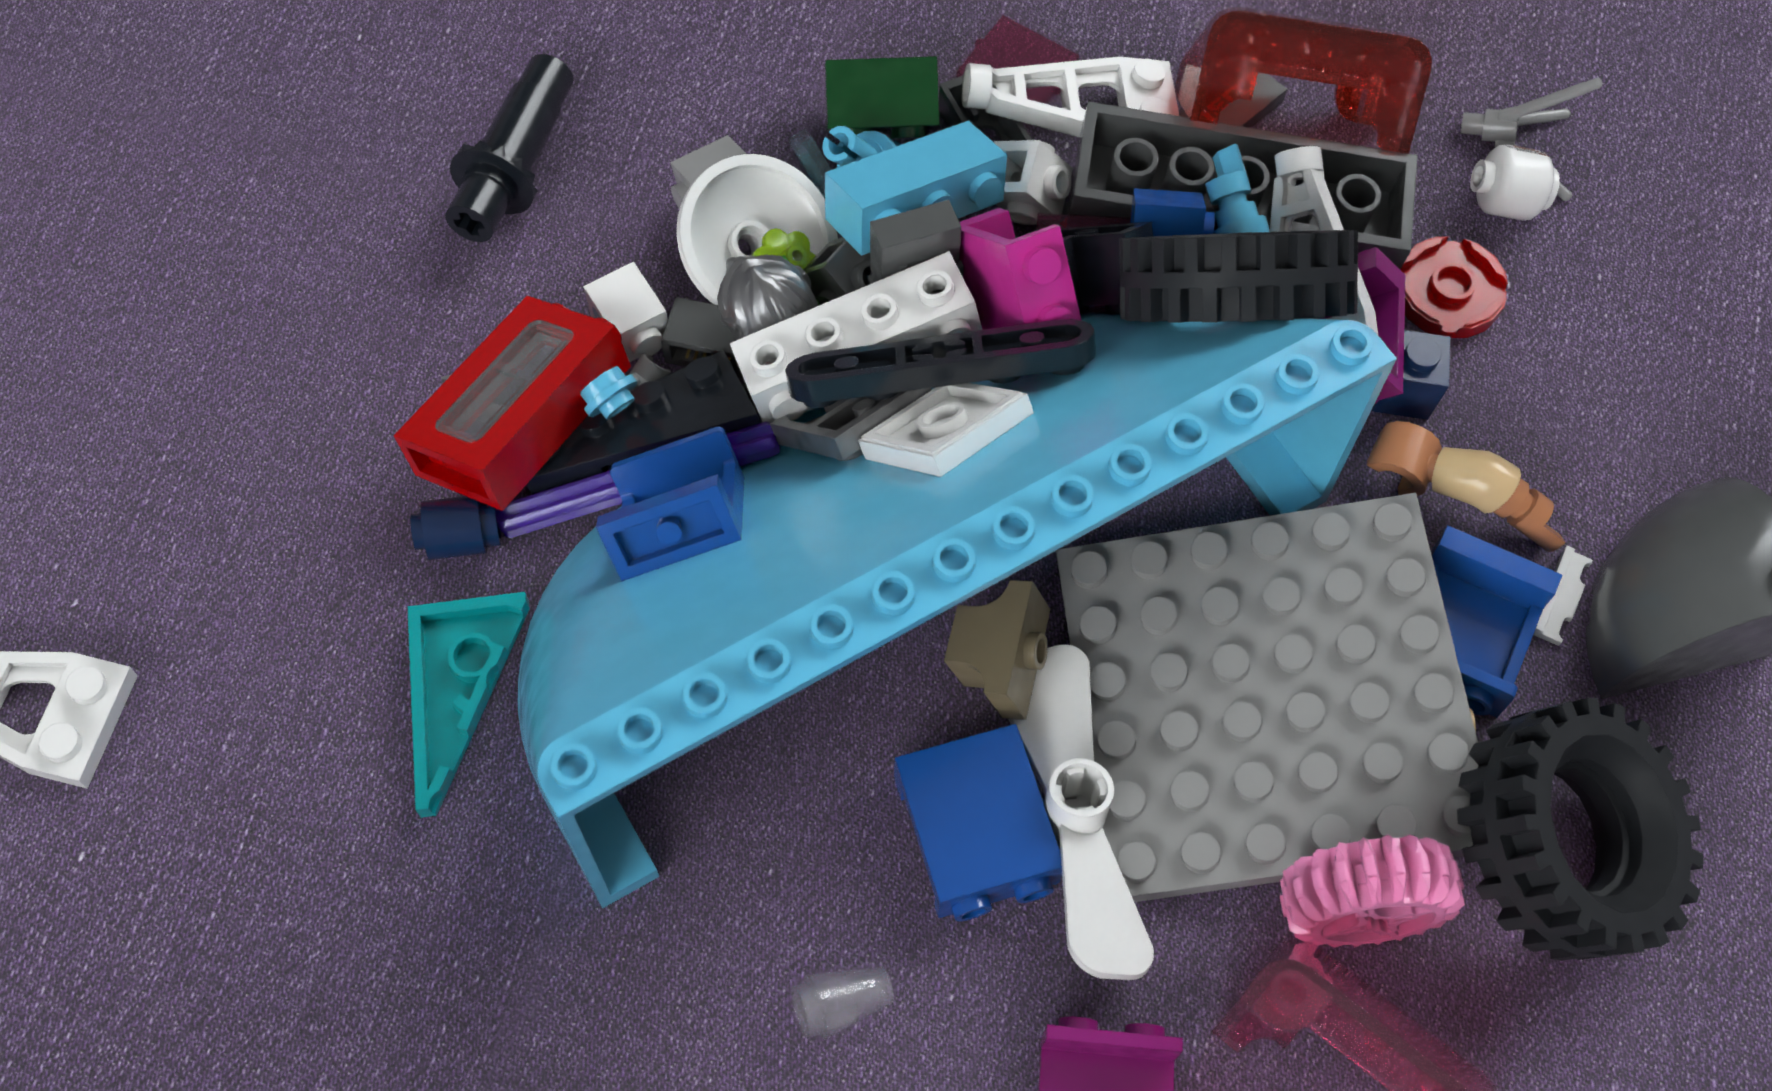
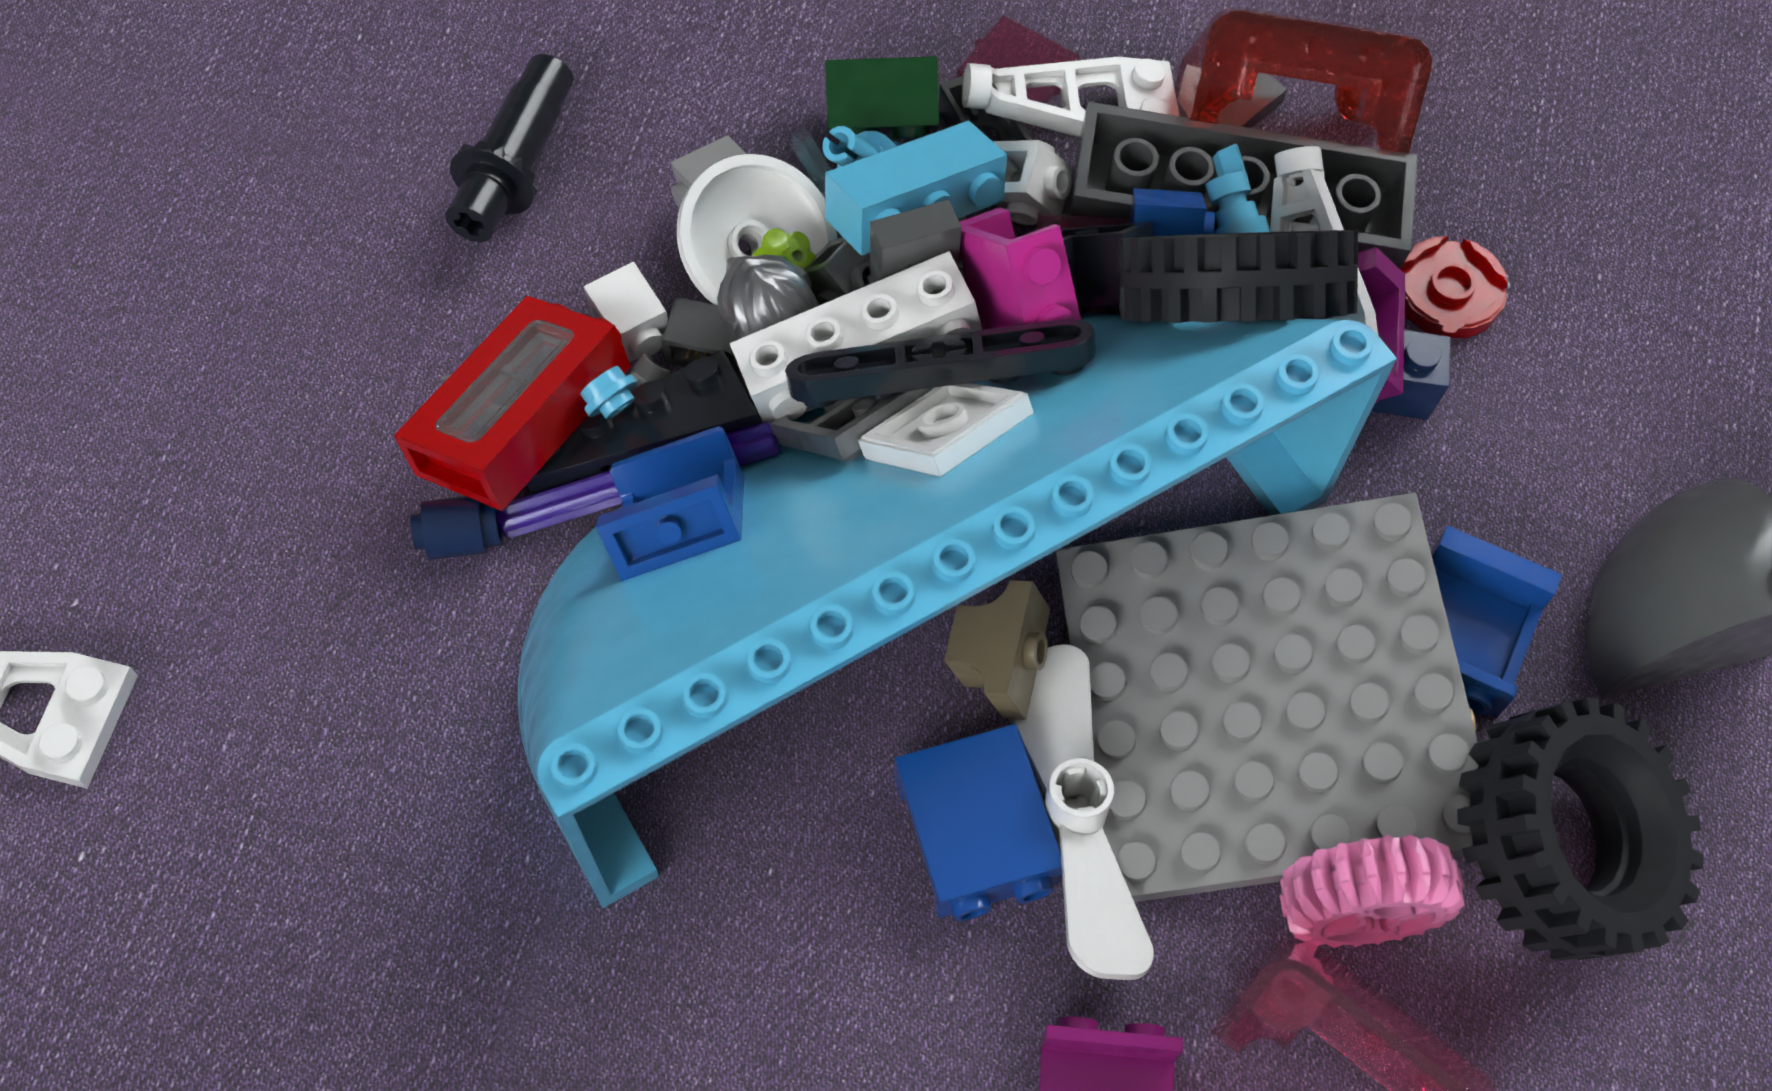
(454, 667): teal wing -> none
(839, 999): clear cone -> none
(1464, 475): piece -> none
(1502, 124): light grey plant -> none
(1515, 182): white head -> none
(1568, 594): white piece -> none

